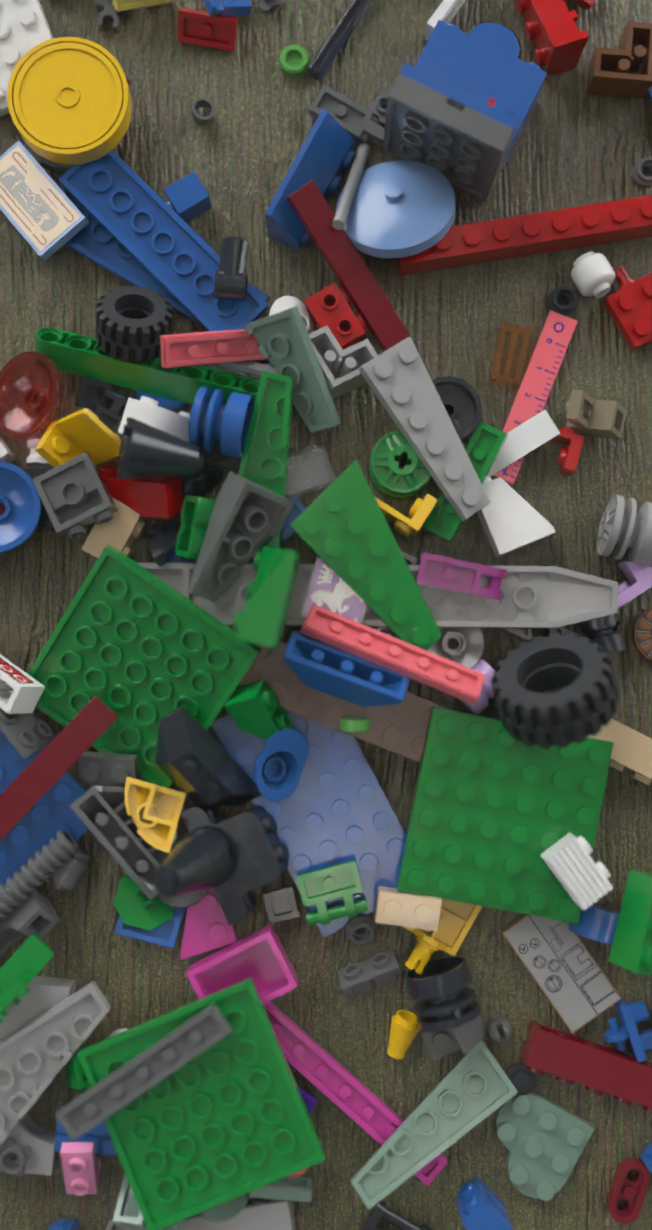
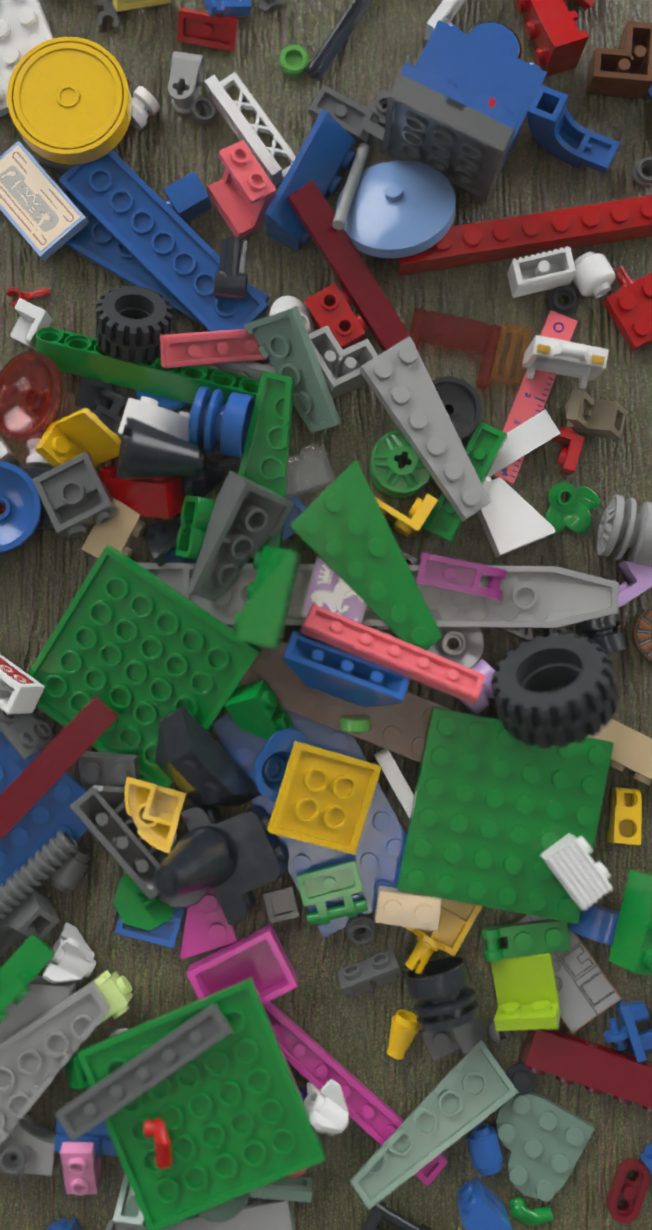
(27, 296): none -> red hand
(30, 320): none -> white panel
(71, 959): none -> white brick
(116, 991): none -> yellowish green brick
(142, 107): none -> white wheel
(163, 1153): none -> red arm
(185, 80): none -> light grey piece
(243, 190): none -> coral panel
(248, 132): none -> white fence
(324, 798): none -> yellow plate
(327, 1108): none -> white brick
(395, 779): none -> white beam
(458, 334): none -> clear red plate
(484, 1149): none -> blue brick
(526, 939): none -> green plate
(526, 993): none -> lime bracket
(528, 1216): none -> green arm
(541, 272): none -> white brick
(564, 137): none -> blue arch
(565, 359): none -> white piece
(574, 511): none -> green plate
(625, 816): none -> yellow leg

